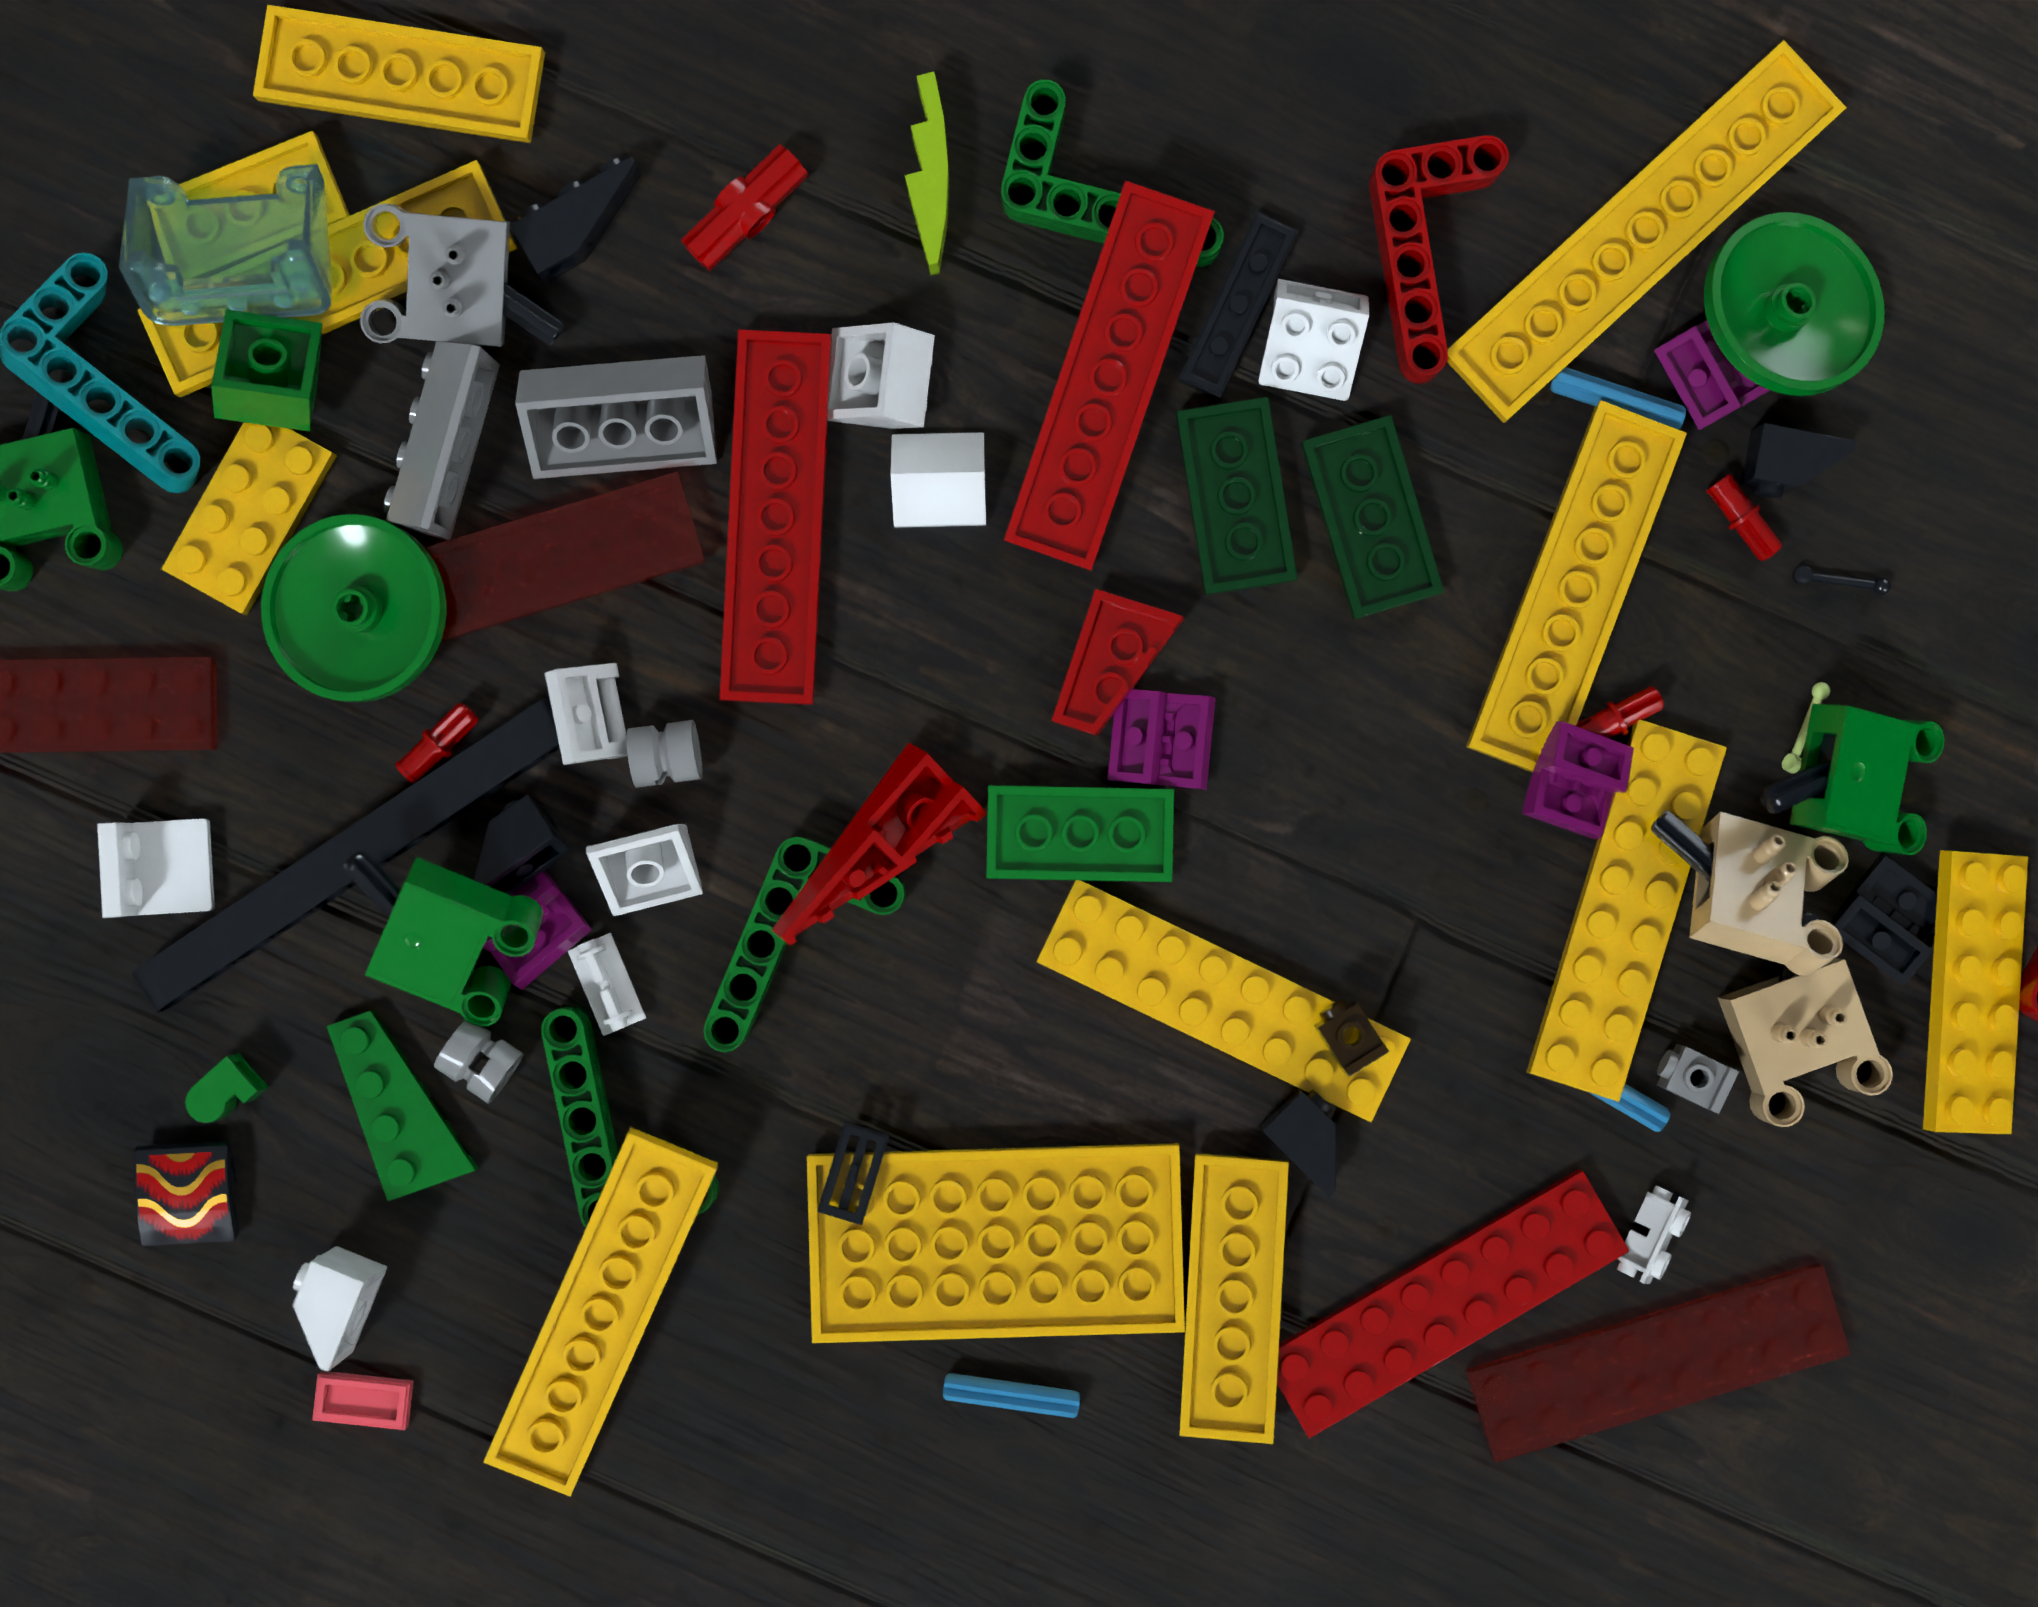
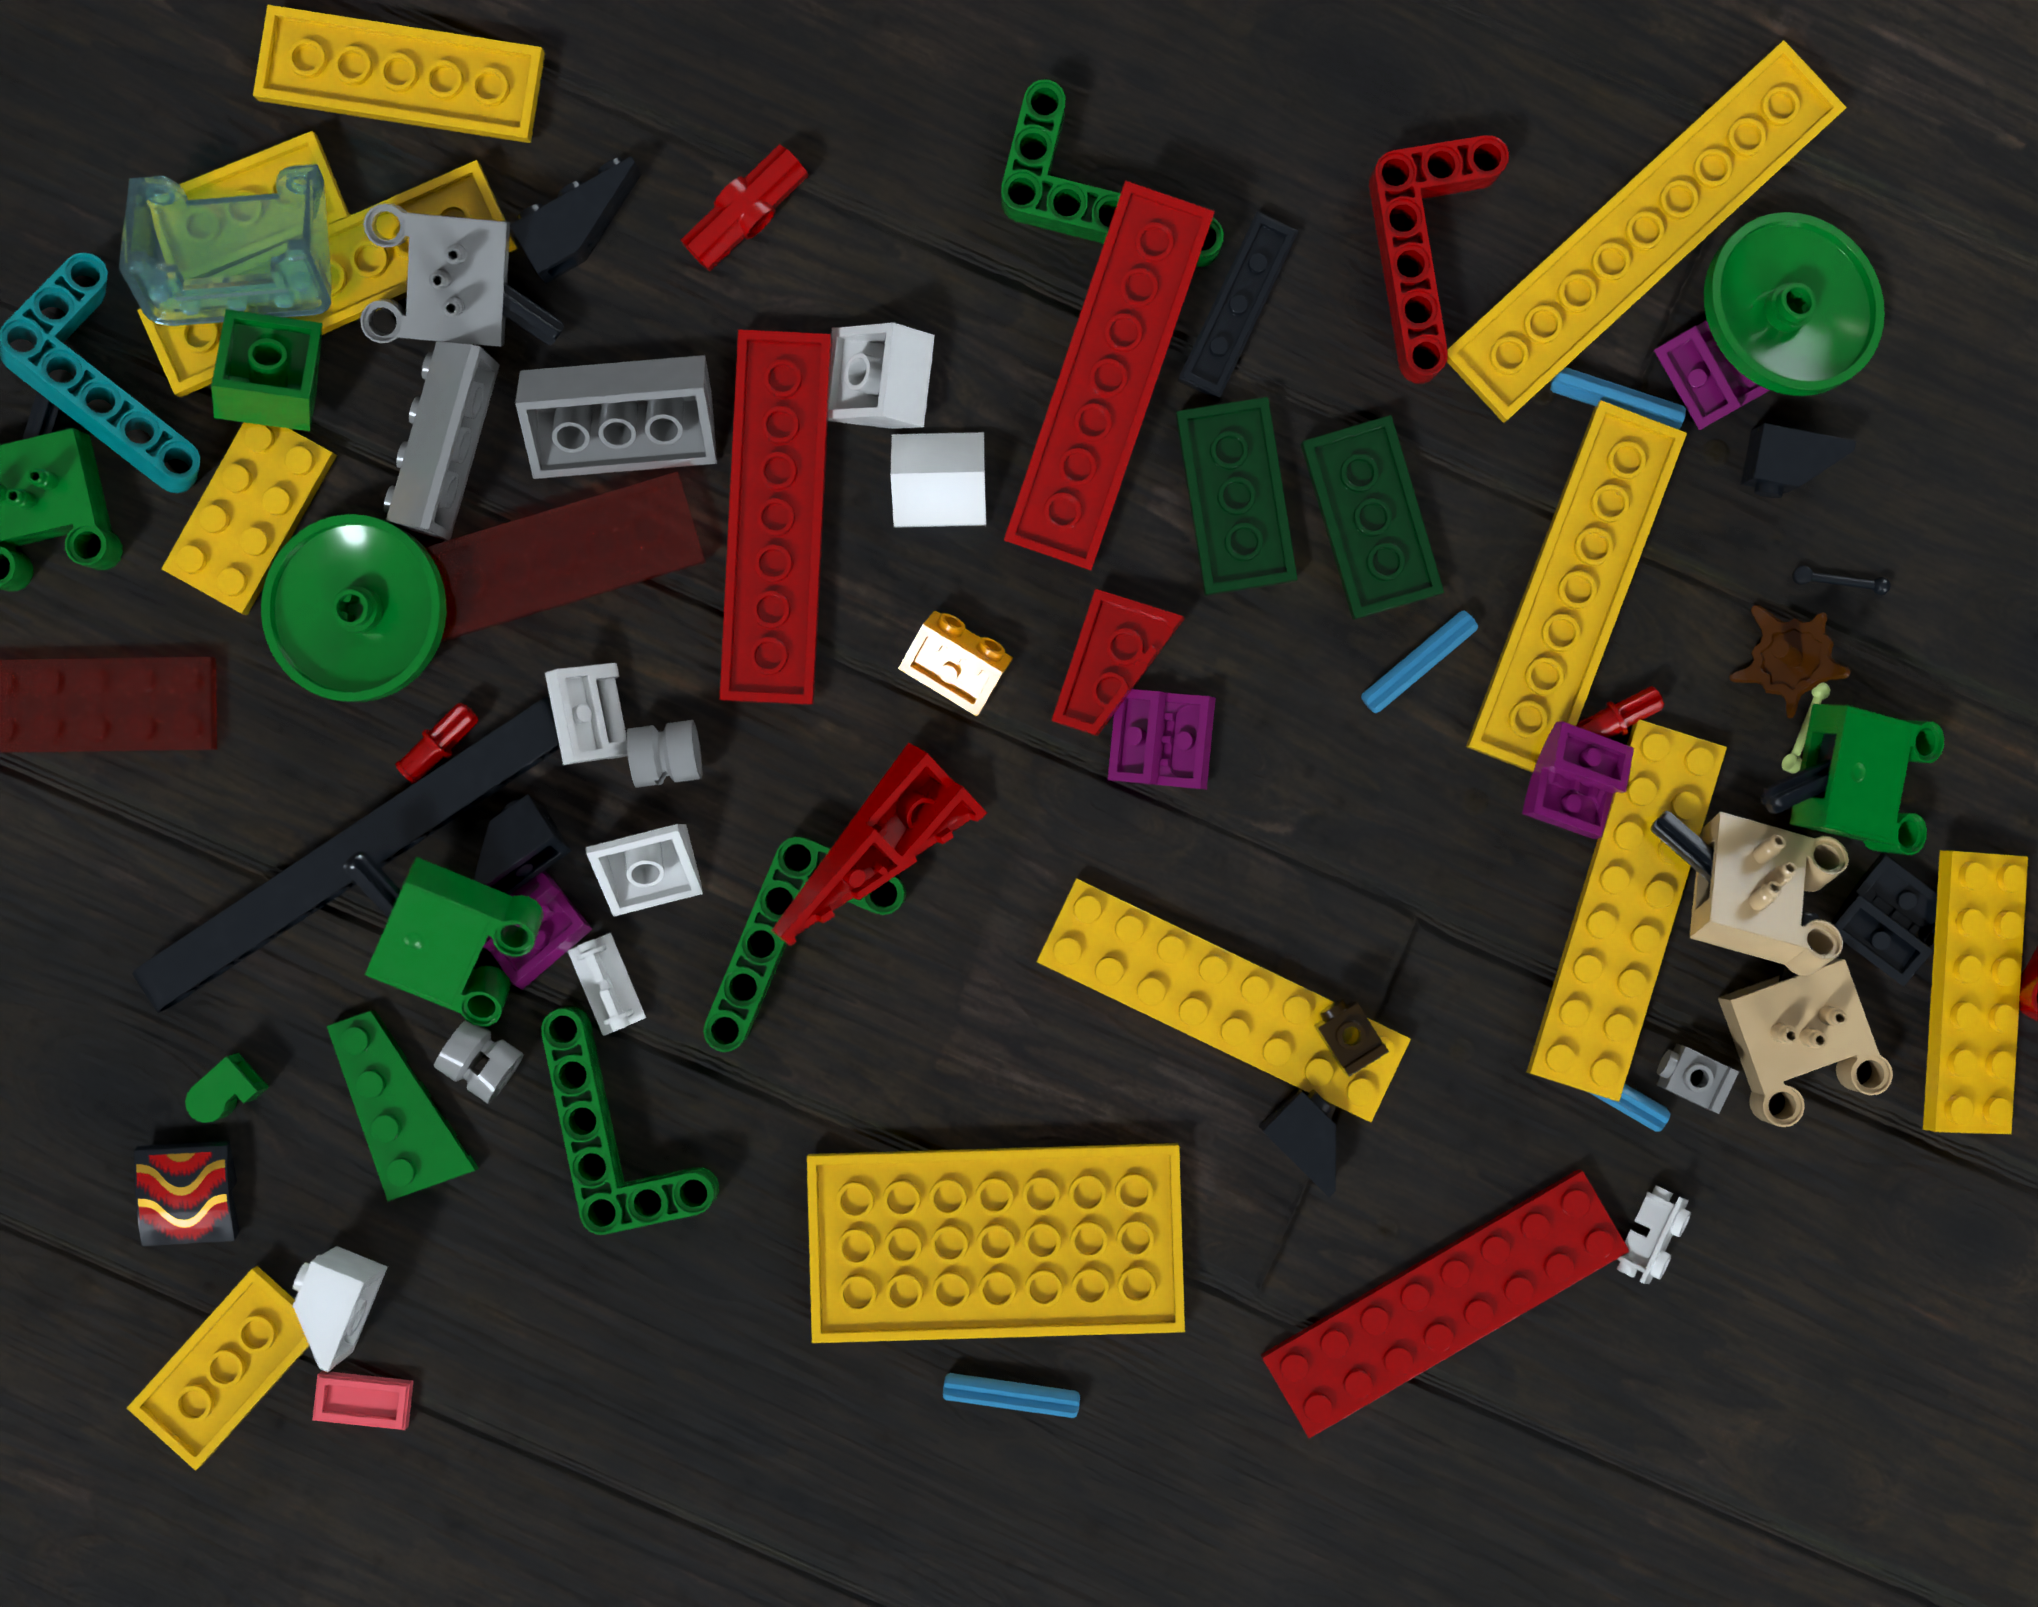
(155, 867): white bracket -> none
(223, 1369): none -> yellow plate
(600, 1311): yellow plate -> none
(865, 1134): black tile -> none
(930, 186): lime slope -> none
(955, 661): none -> bracket
(1080, 833): green plate -> none
(1234, 1298): yellow plate -> none
(1314, 340): white bracket -> none
(1419, 661): none -> dark azure axle
(1657, 1362): clear red plate -> none
(1744, 517): red axle -> none
(1791, 657): none -> reddish brown piece

